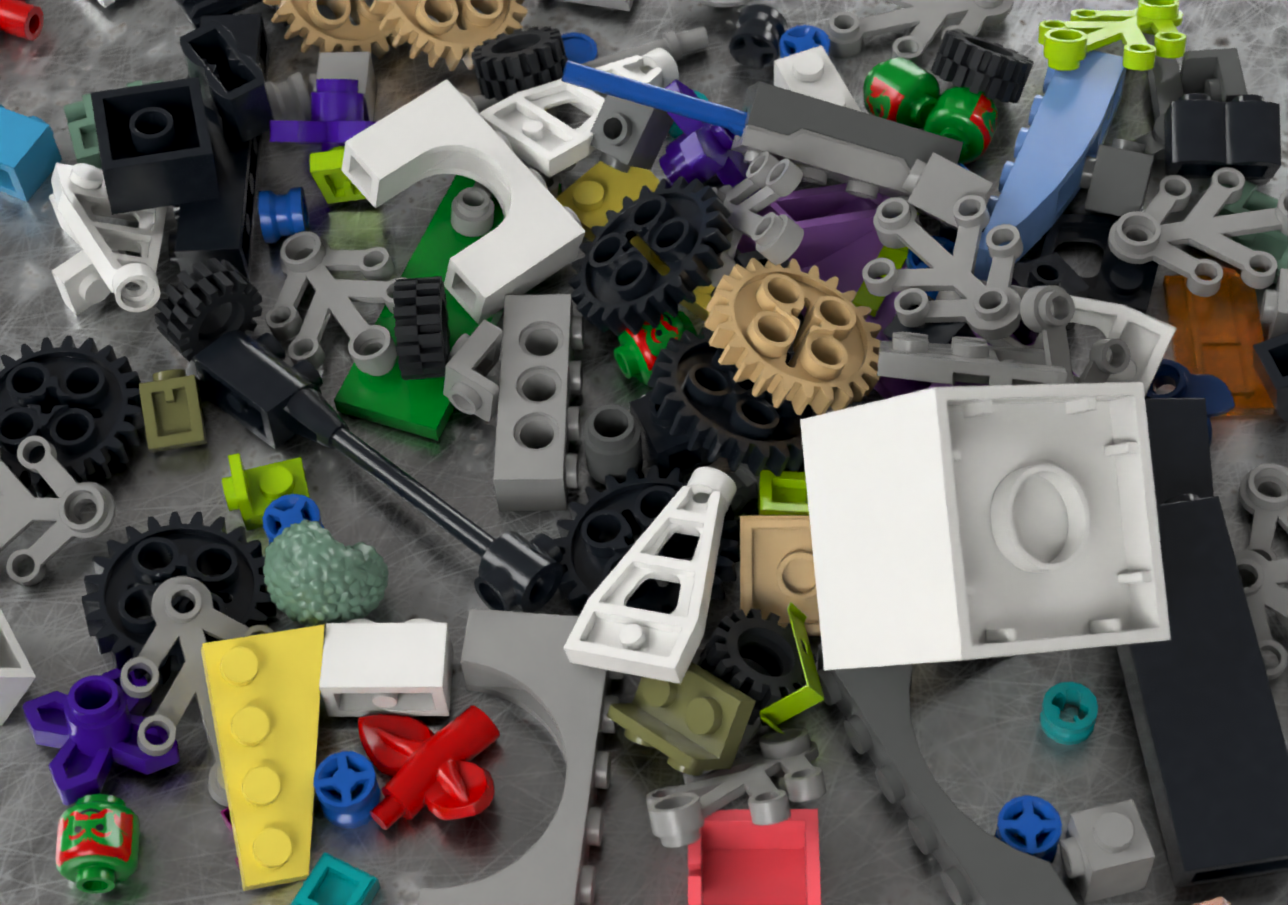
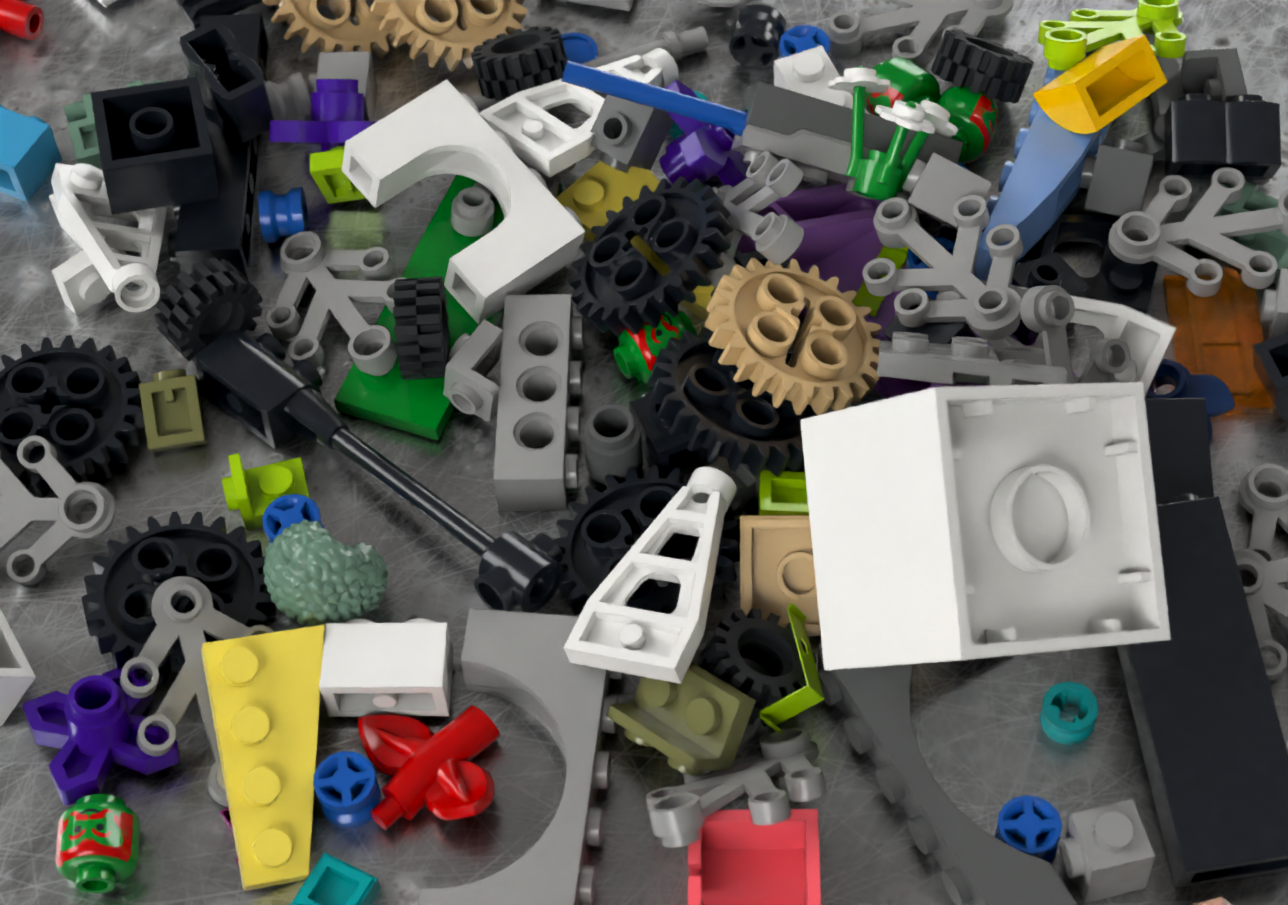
(885, 173): none -> plant
(1102, 86): none -> yellow brick

